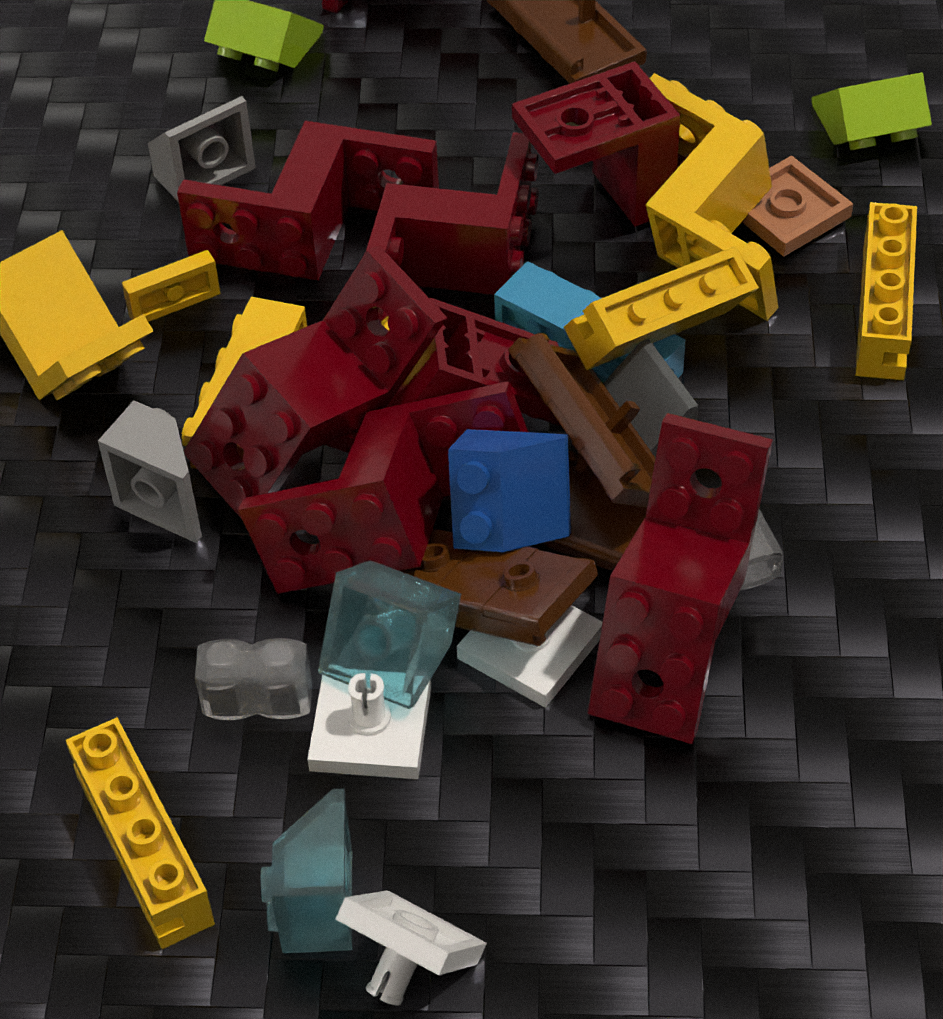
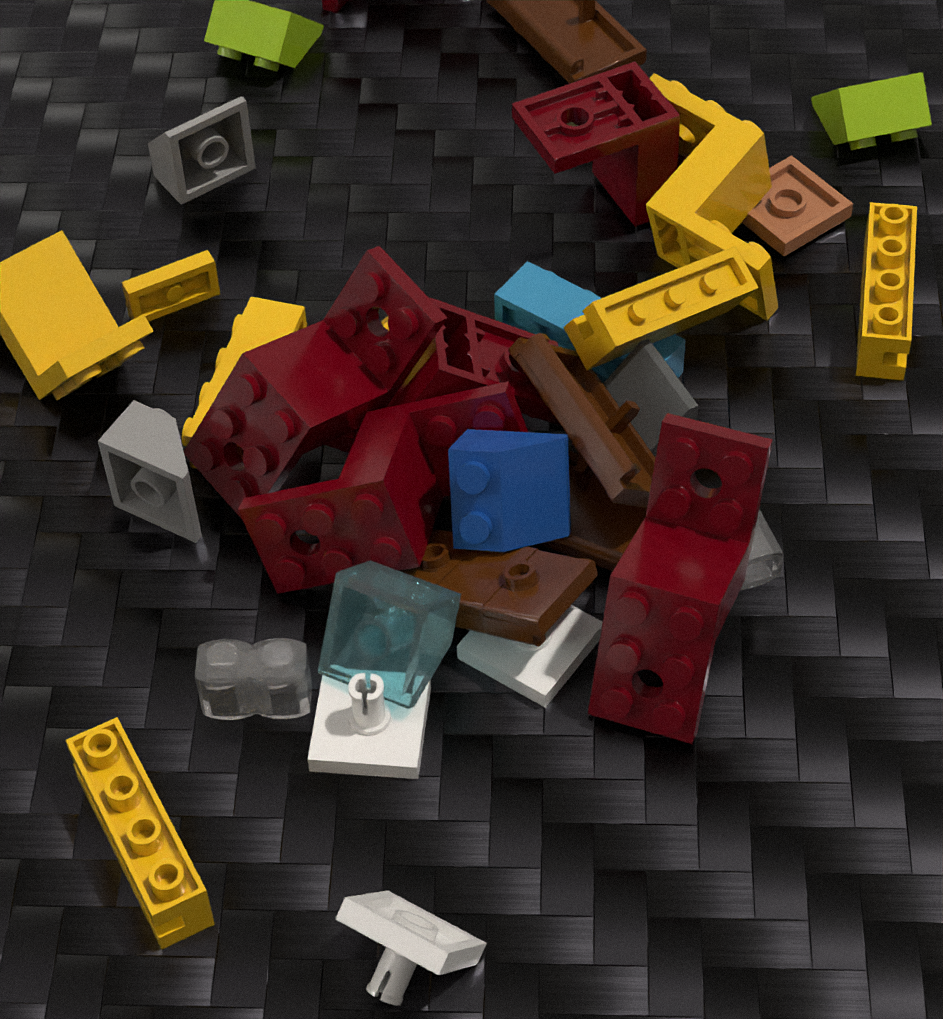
(301, 218): dark red bracket -> none
(311, 879): clear light blue slope -> none
(461, 236): dark red bracket -> none

